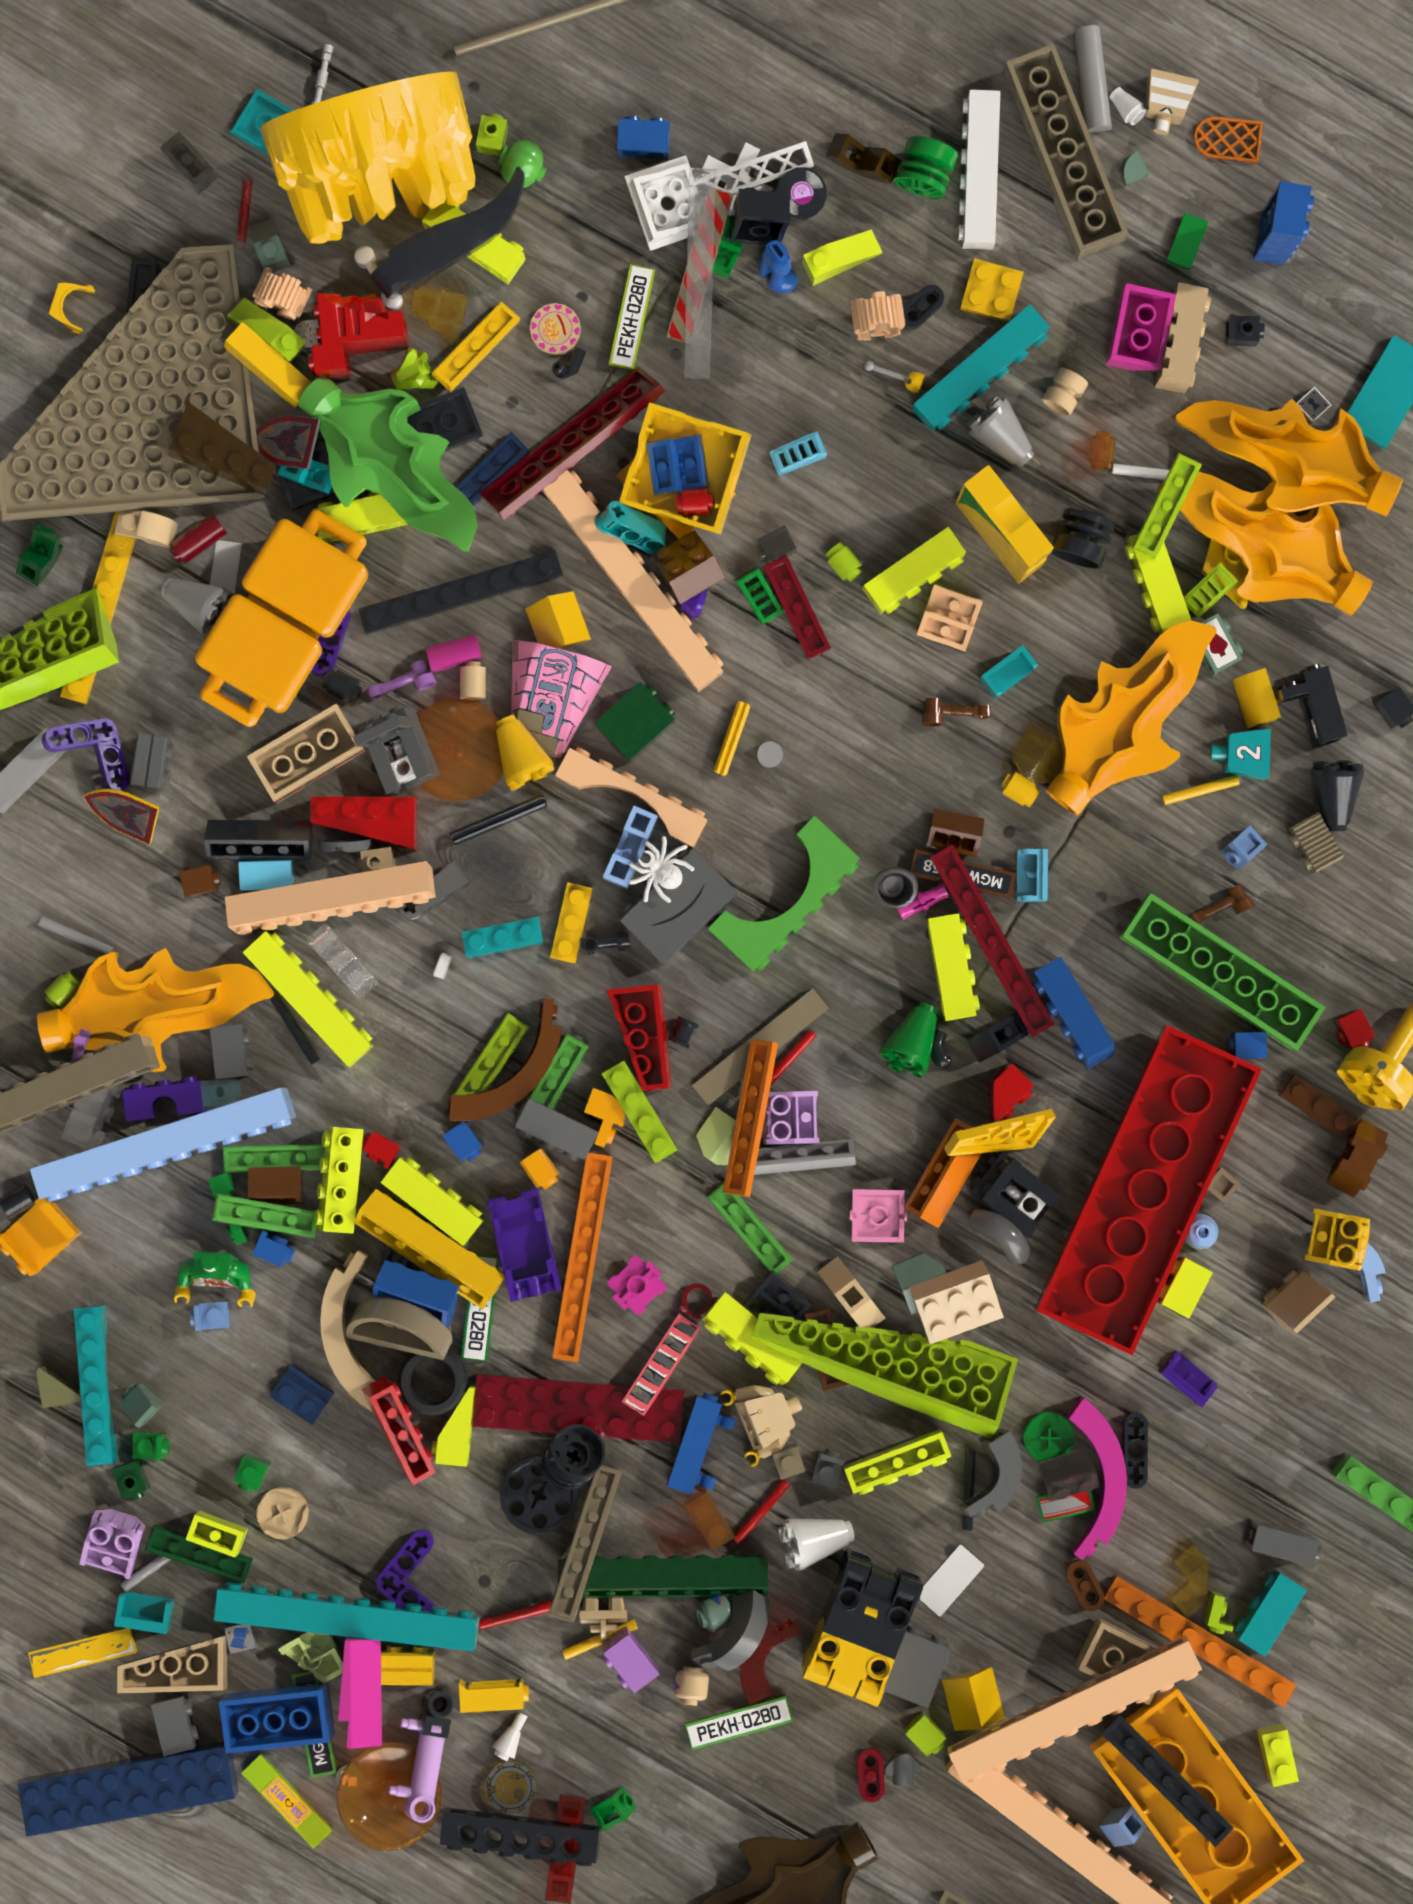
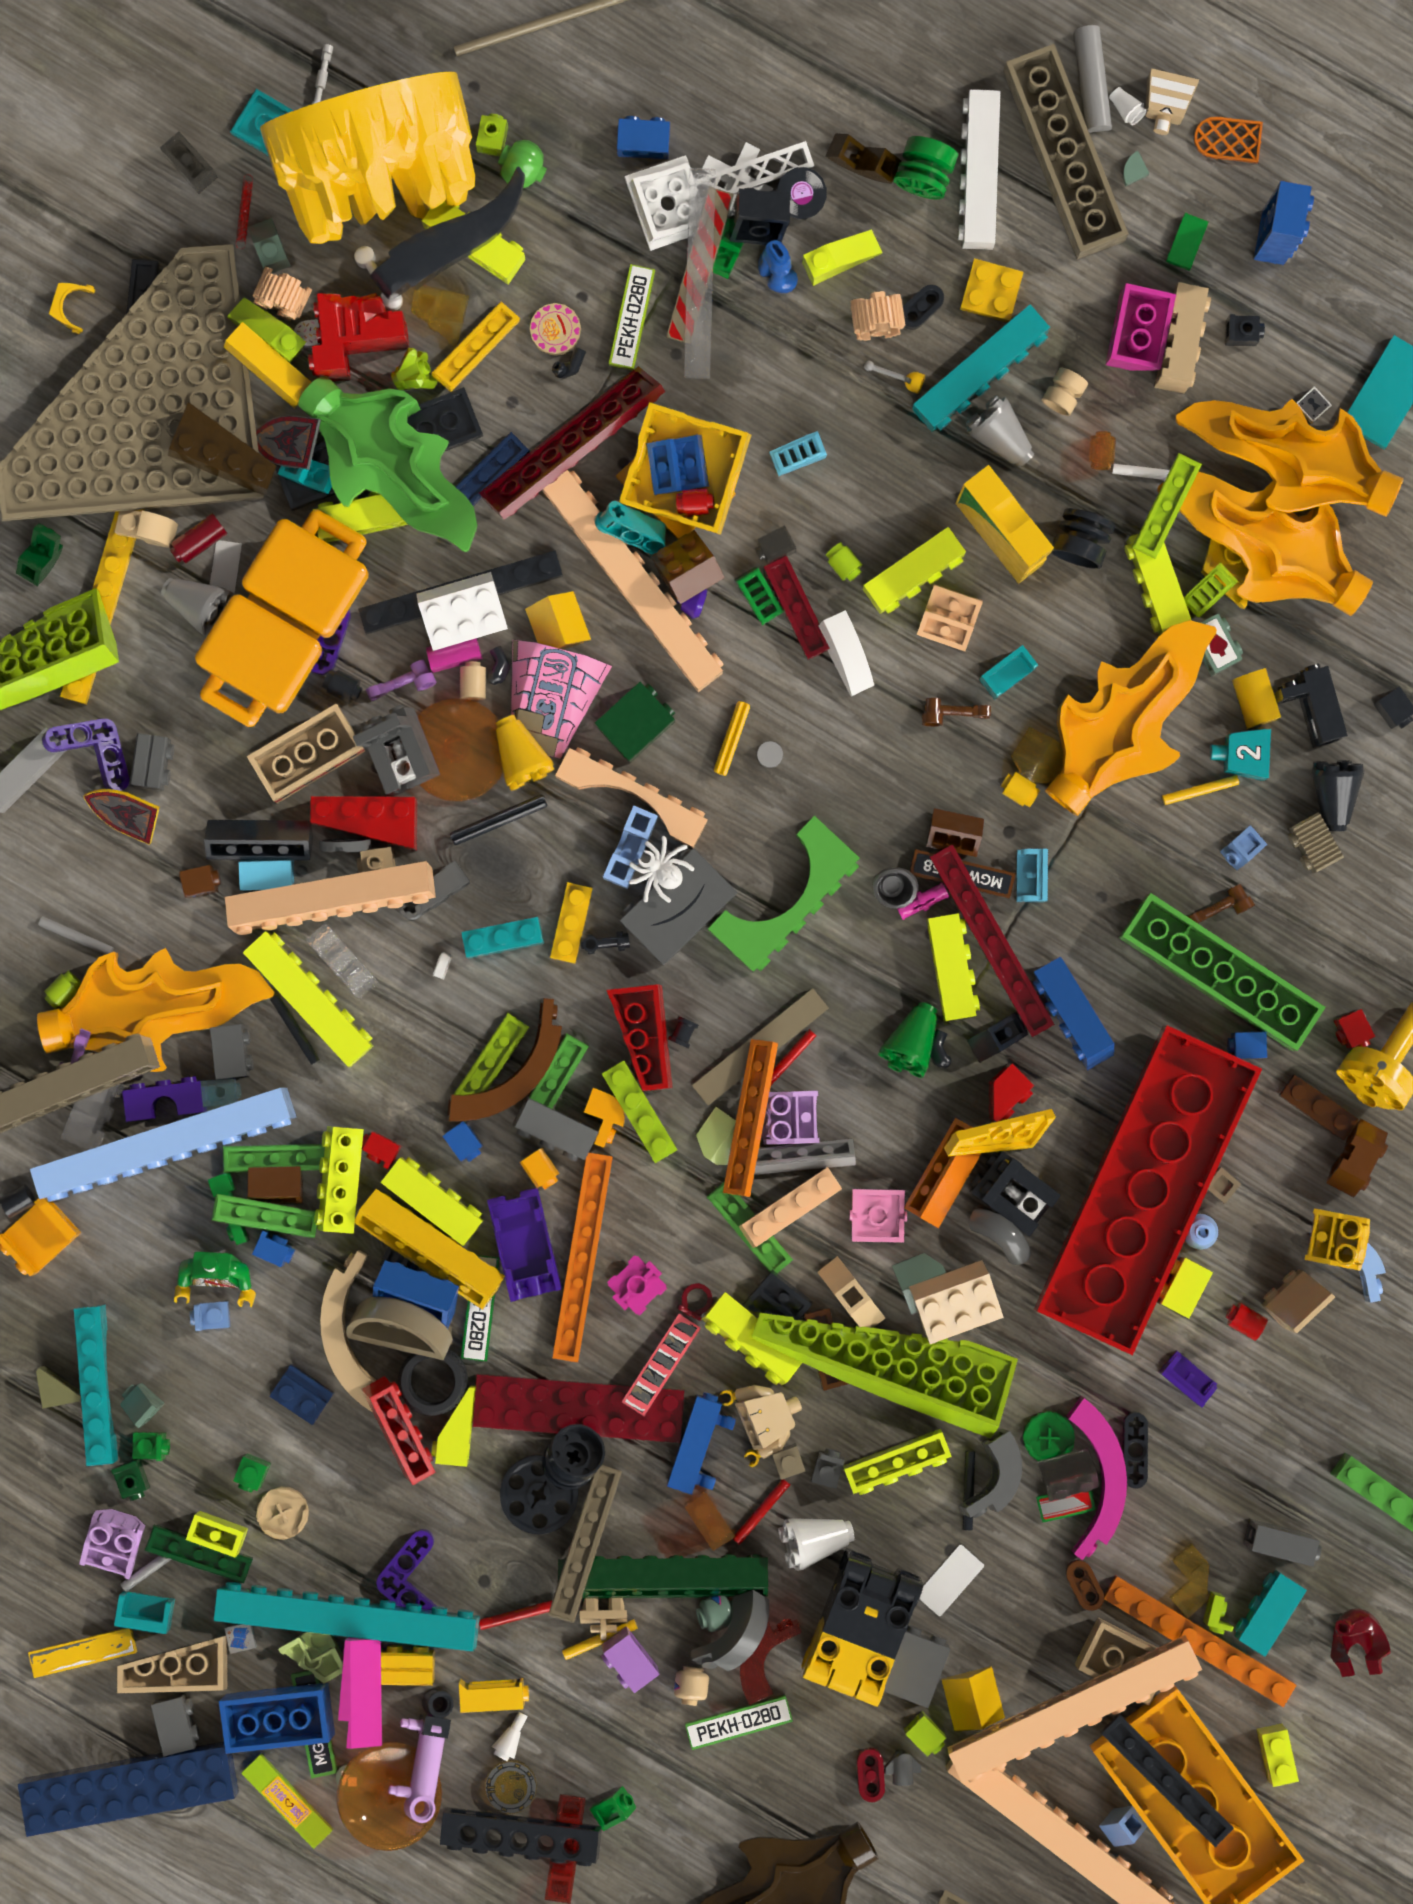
(461, 611): none -> white brick
(500, 668): none -> black arm
(790, 1207): none -> light nougat brick
(847, 653): none -> white slope
(1246, 1321): none -> red brick
(1361, 1628): none -> dark red piece

